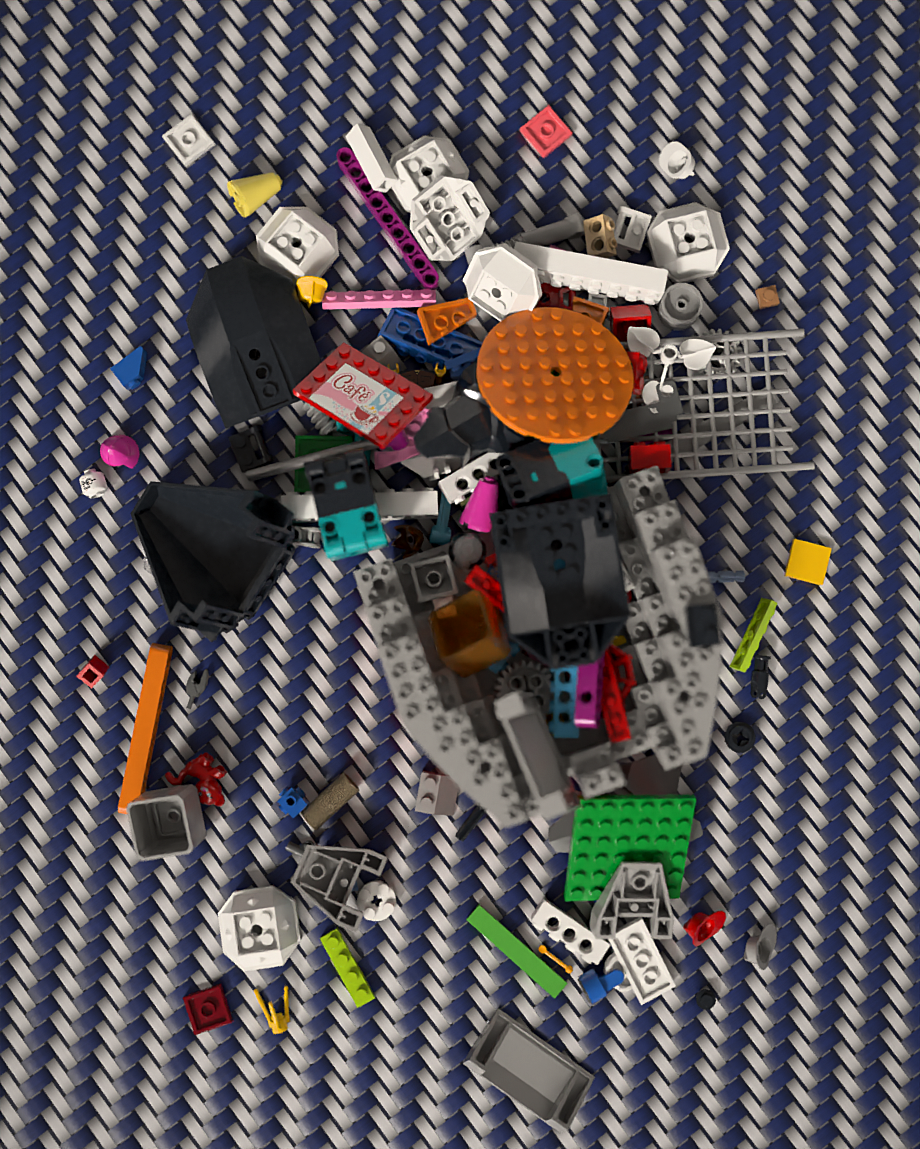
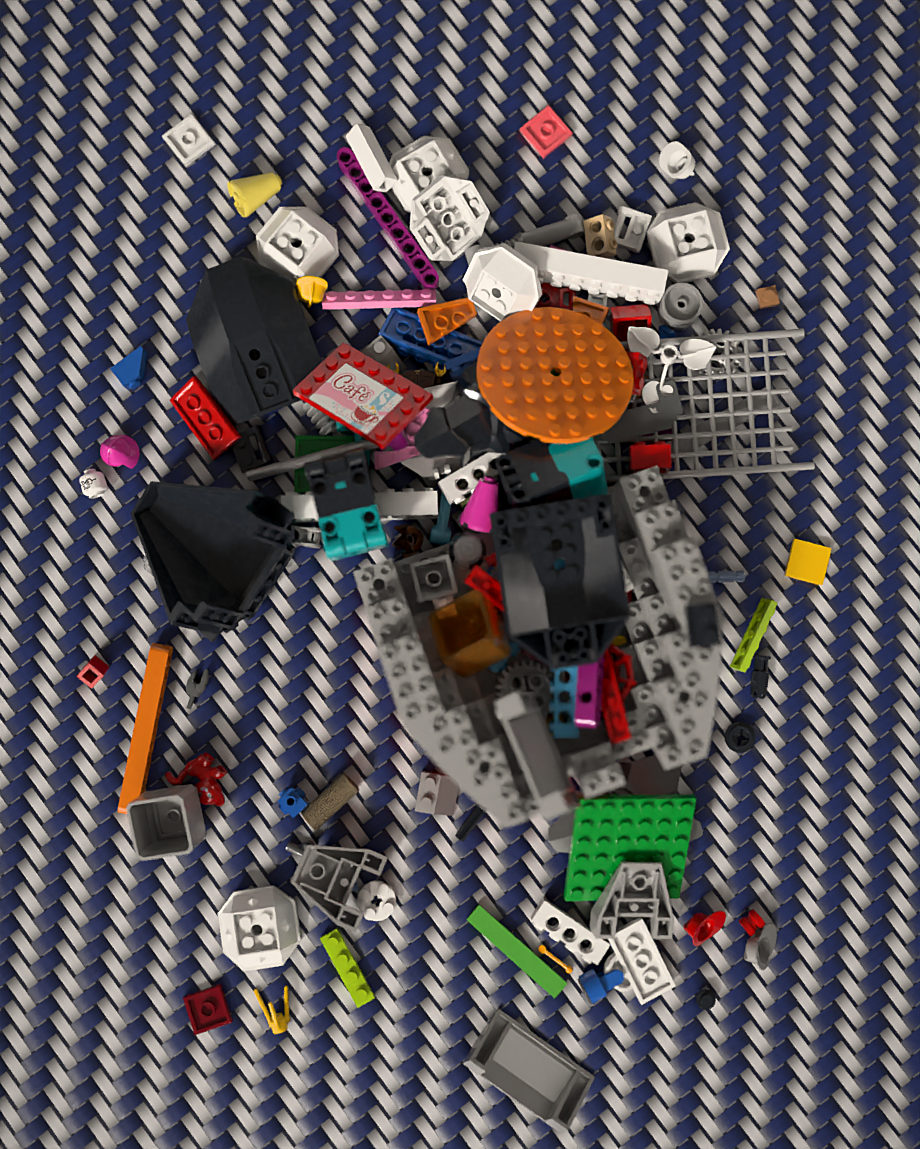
(205, 418): none -> red tile
(666, 332): none -> blue tile
(752, 922): none -> red wheel

